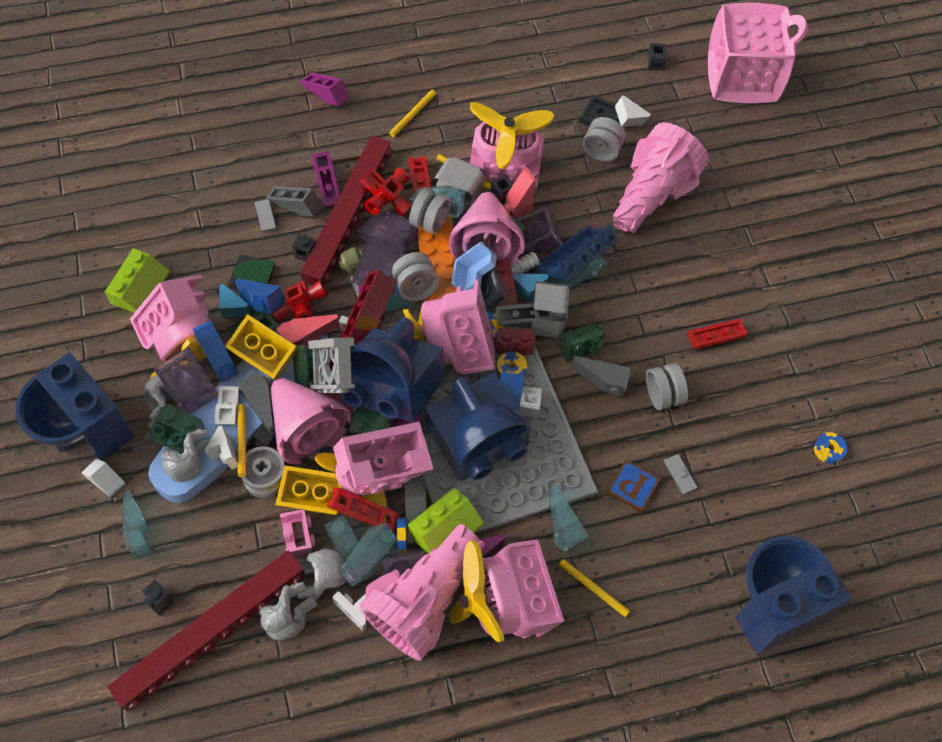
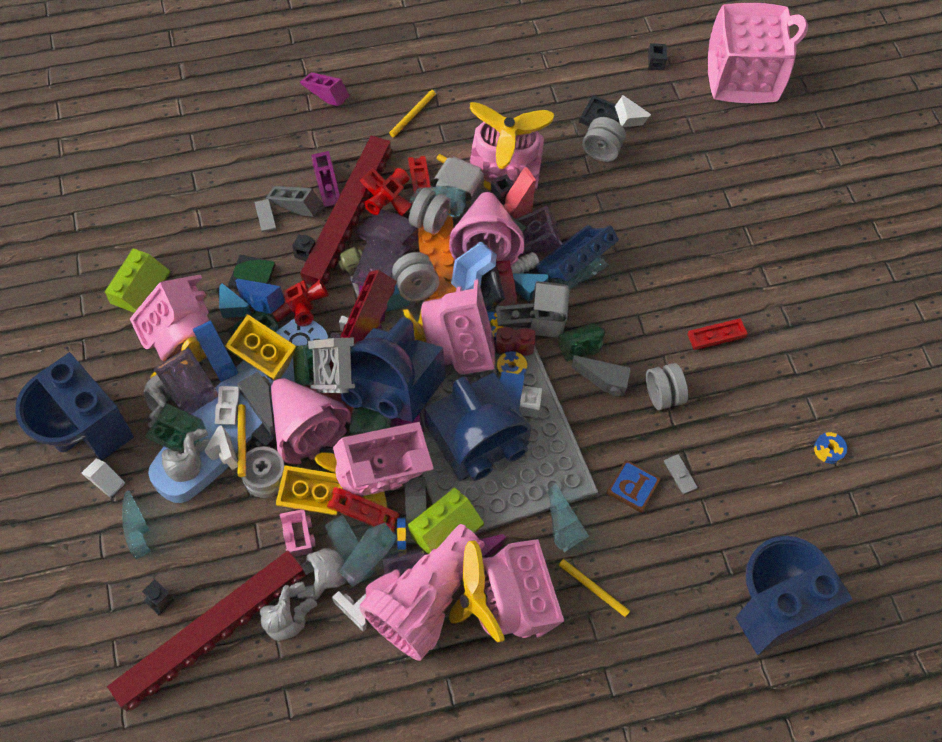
(307, 329): coral slope -> none
(663, 165): bright pink cone -> none

